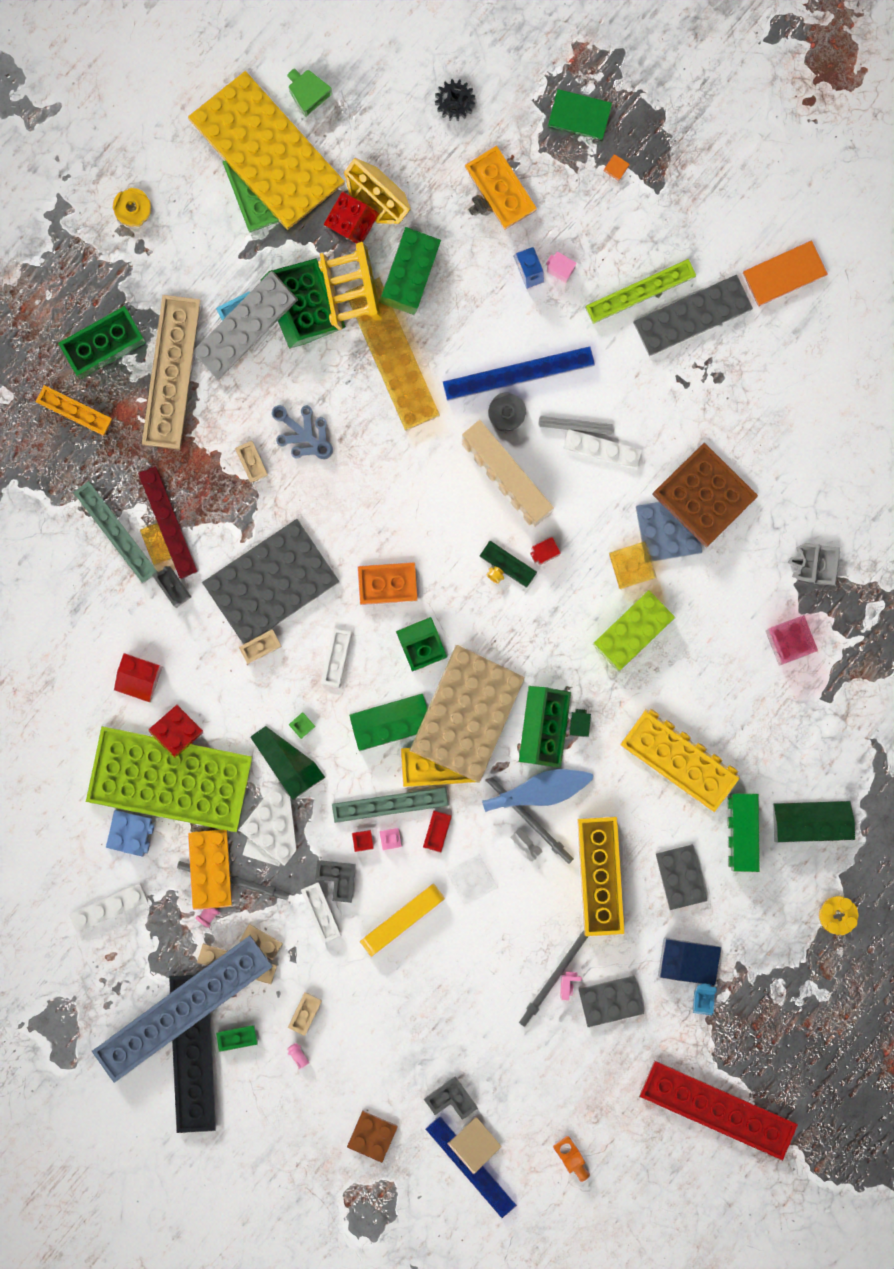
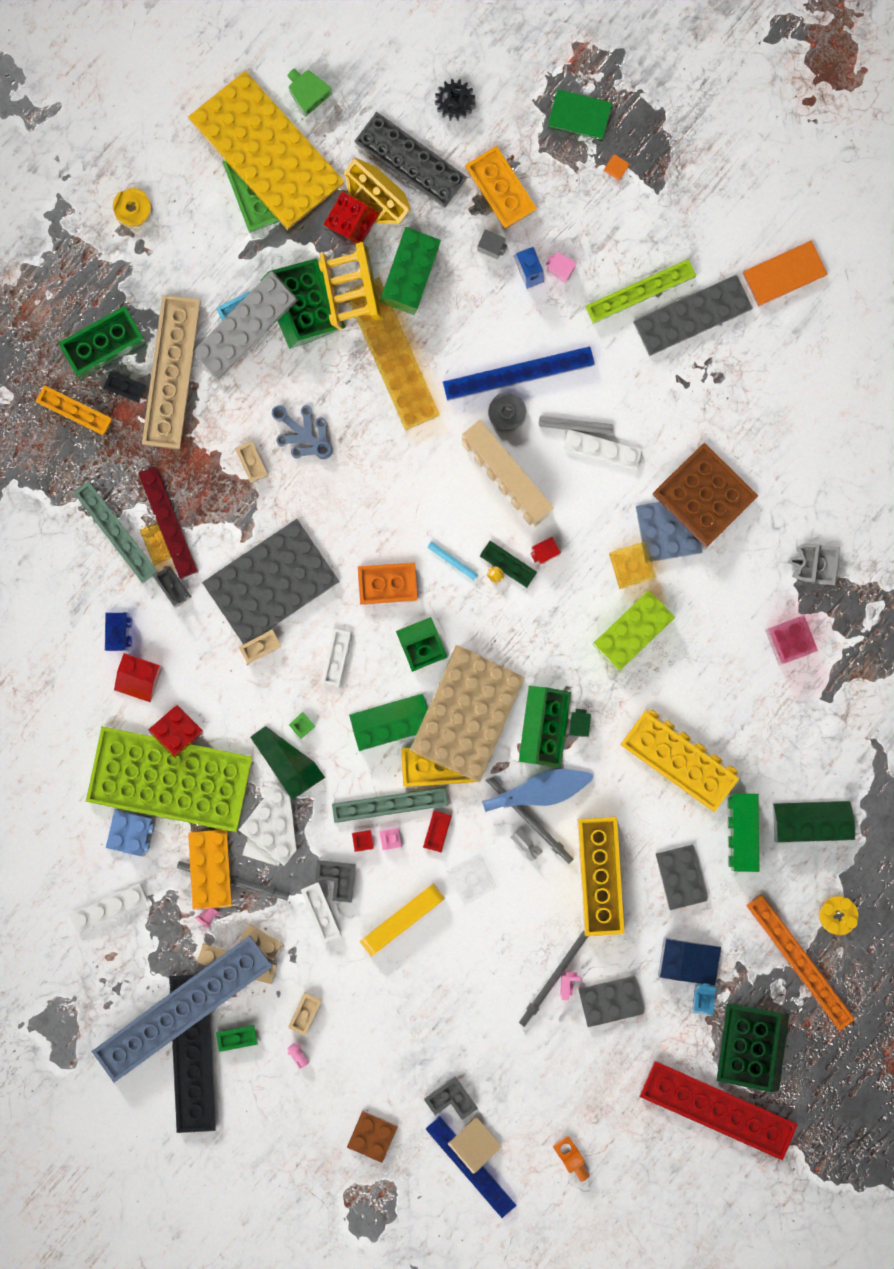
(117, 631): none -> clear blue bracket
(124, 387): none -> black plate
(410, 159): none -> dark grey plate
(453, 561): none -> medium azure bar
(492, 244): none -> dark grey brick
(753, 1047): none -> dark green slope
(800, 962): none -> orange tile

